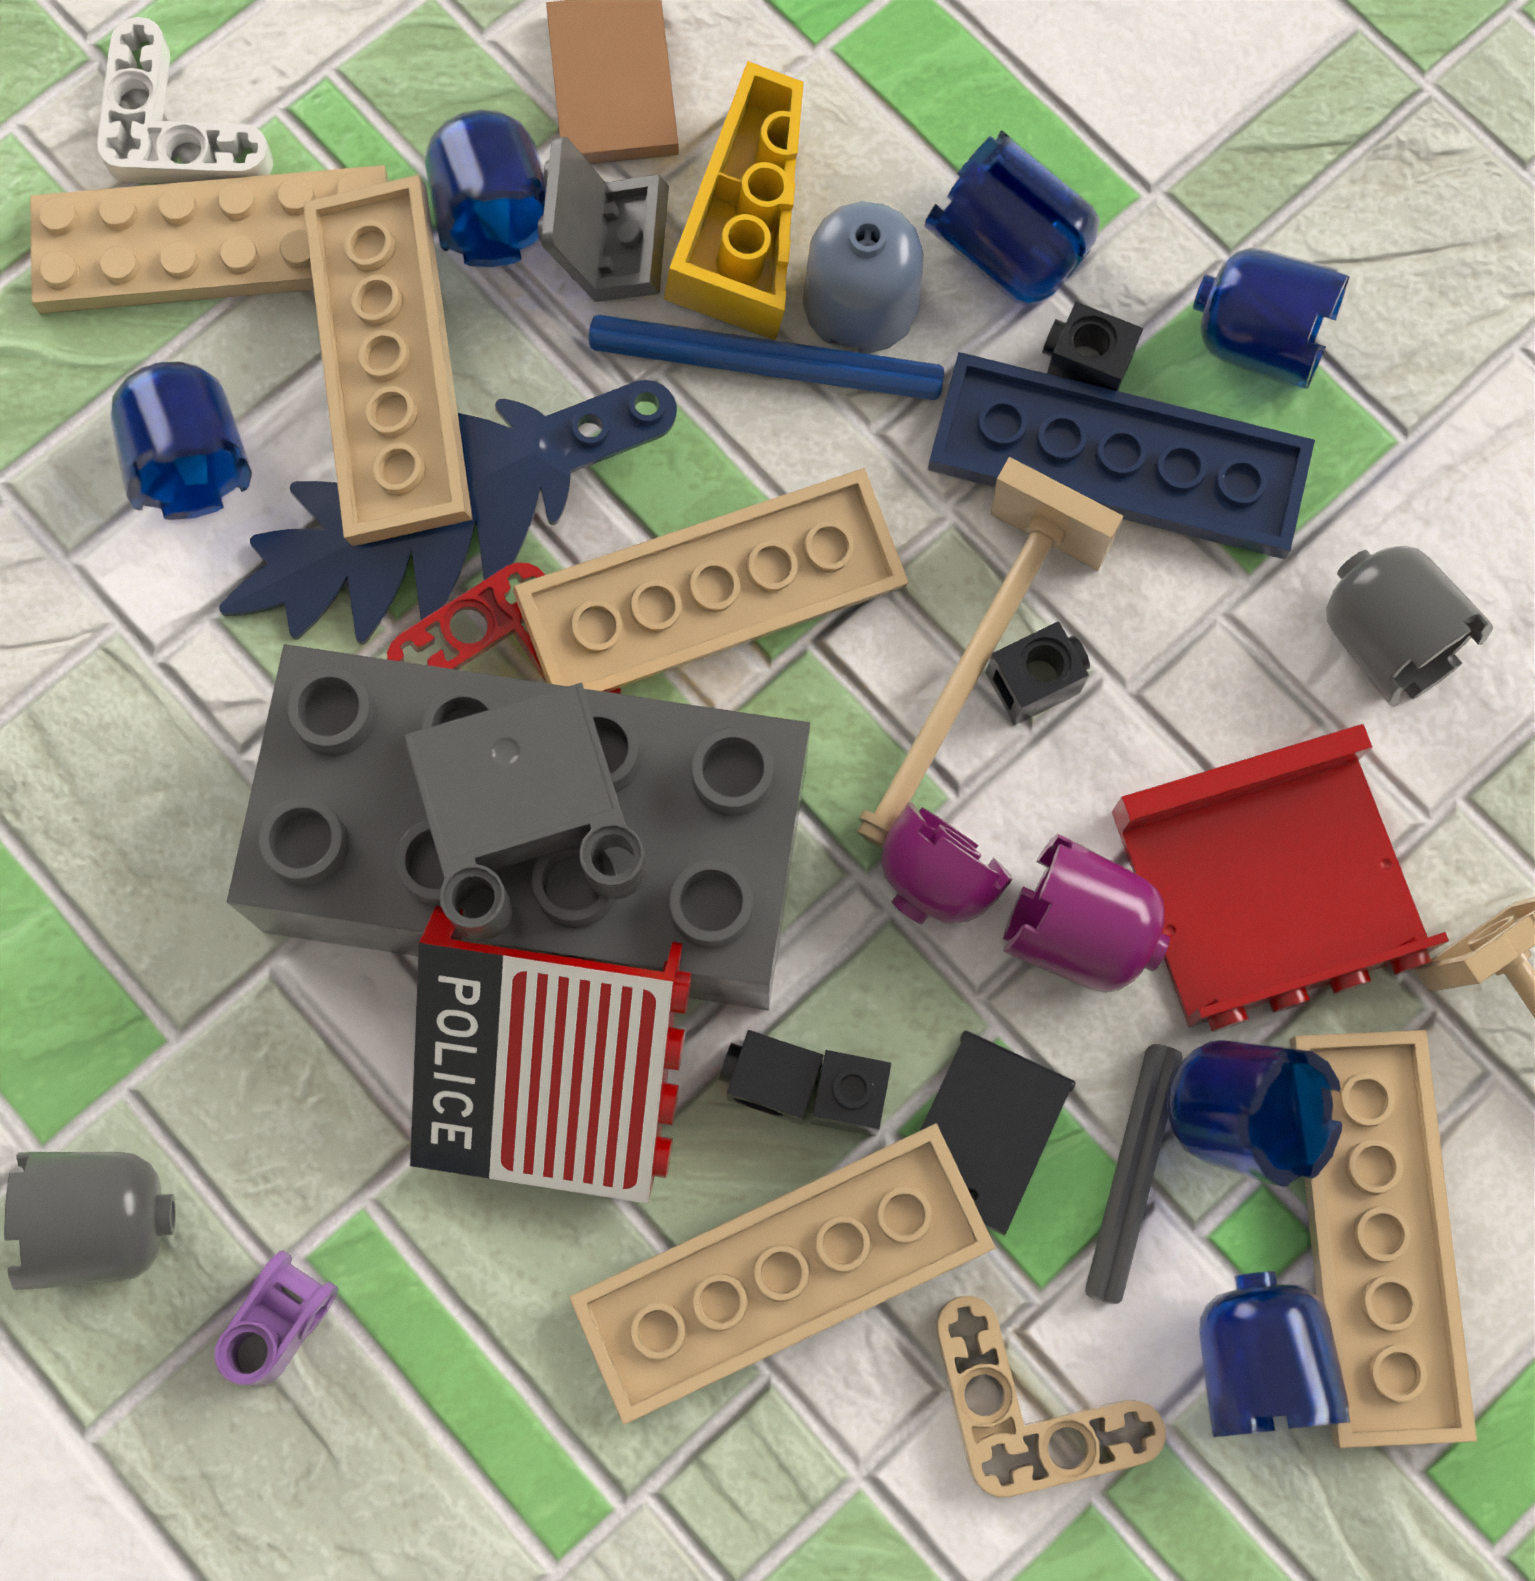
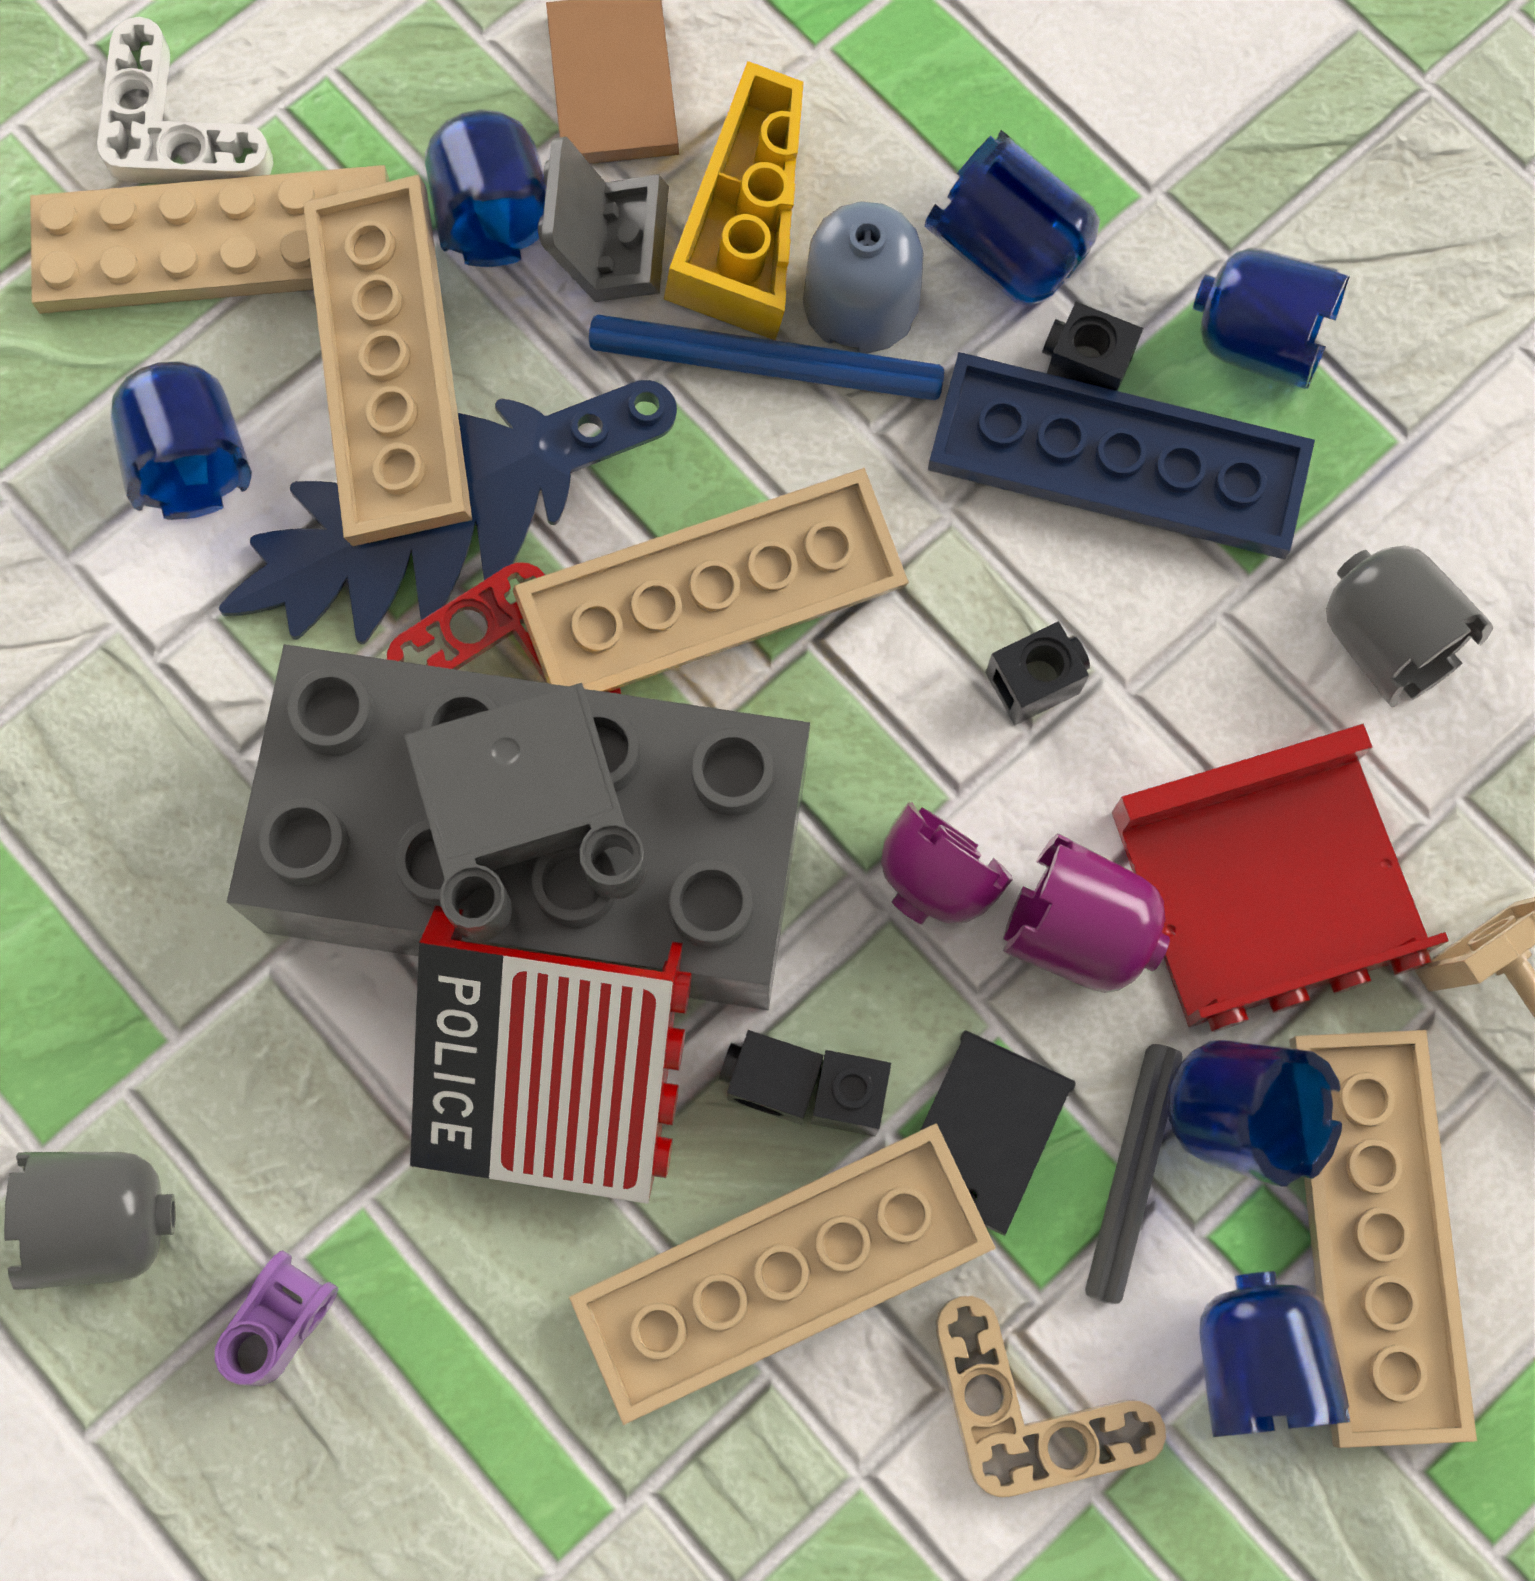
(1052, 518): tan tile -> none

